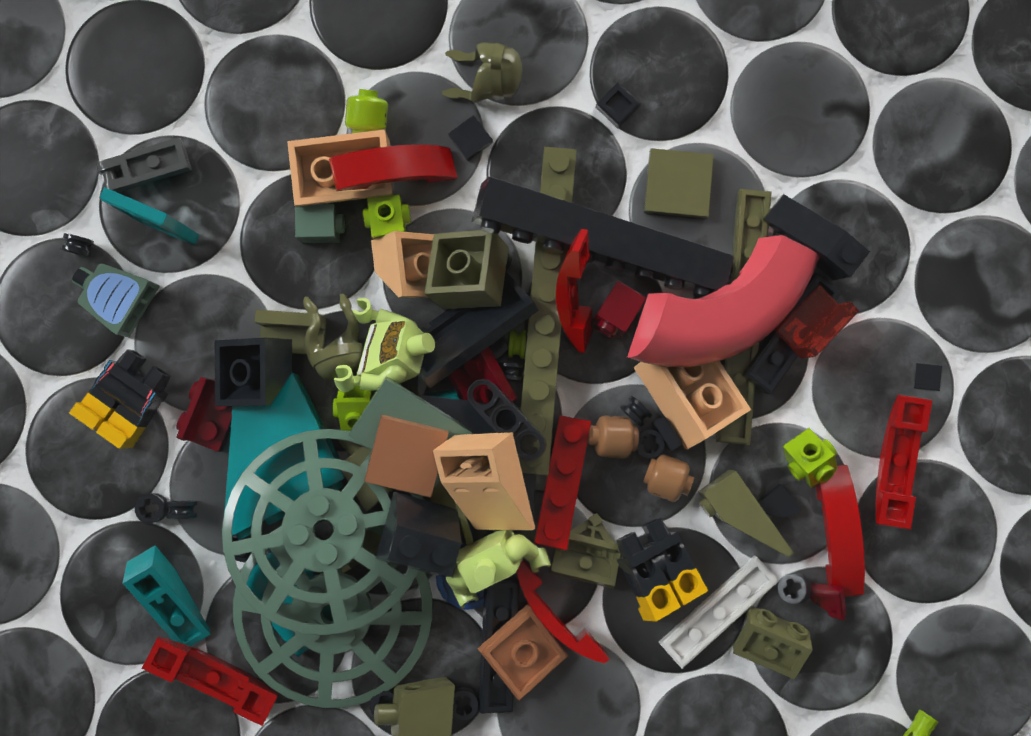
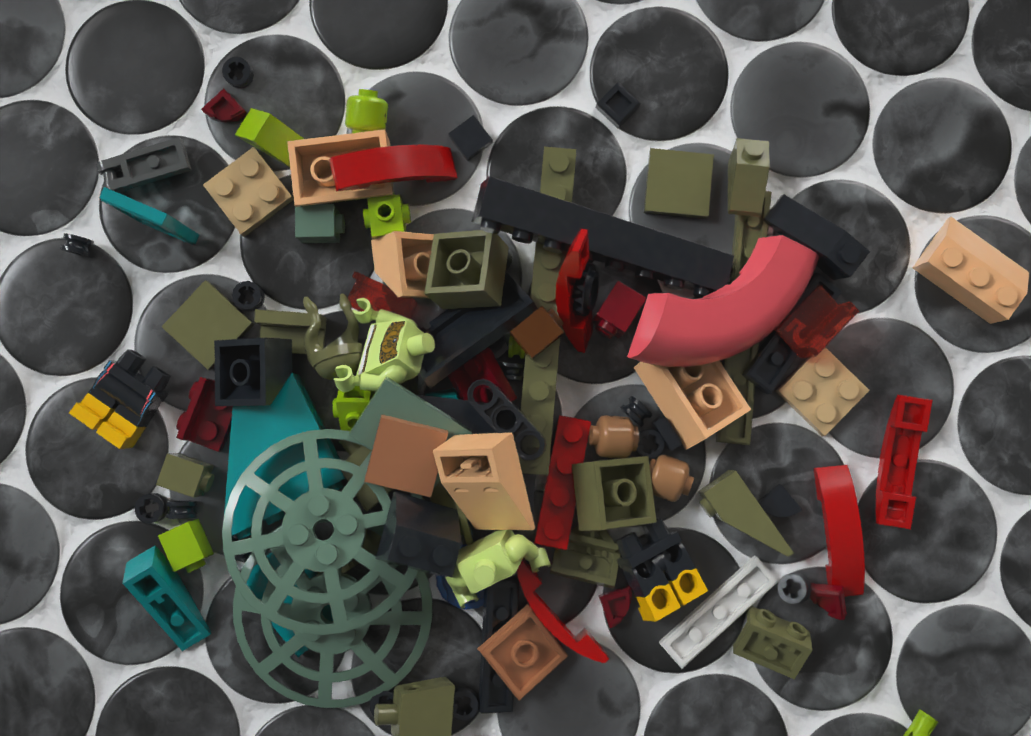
(114, 297): torso -> none
(186, 475): none -> olive brick
(186, 546): none -> lime brick
(206, 318): none -> olive tile
(211, 676): red slope -> none
(224, 108): none -> dark red tile
(238, 296): none -> black bush
(248, 72): none -> black bush
(248, 191): none -> tan plate
(267, 134): none -> lime slope
(379, 296): none -> clear red panel
(497, 76): olive hair -> none
(538, 331): none -> reddish brown brick
(586, 290): none -> black gear
(613, 493): none -> olive brick
(616, 605): none -> dark red tile
(748, 177): none -> olive slope
(810, 458): lime brick -> none
(822, 391): none -> tan plate
(928, 376): black sticker -> none
(973, 272): none -> light nougat slope

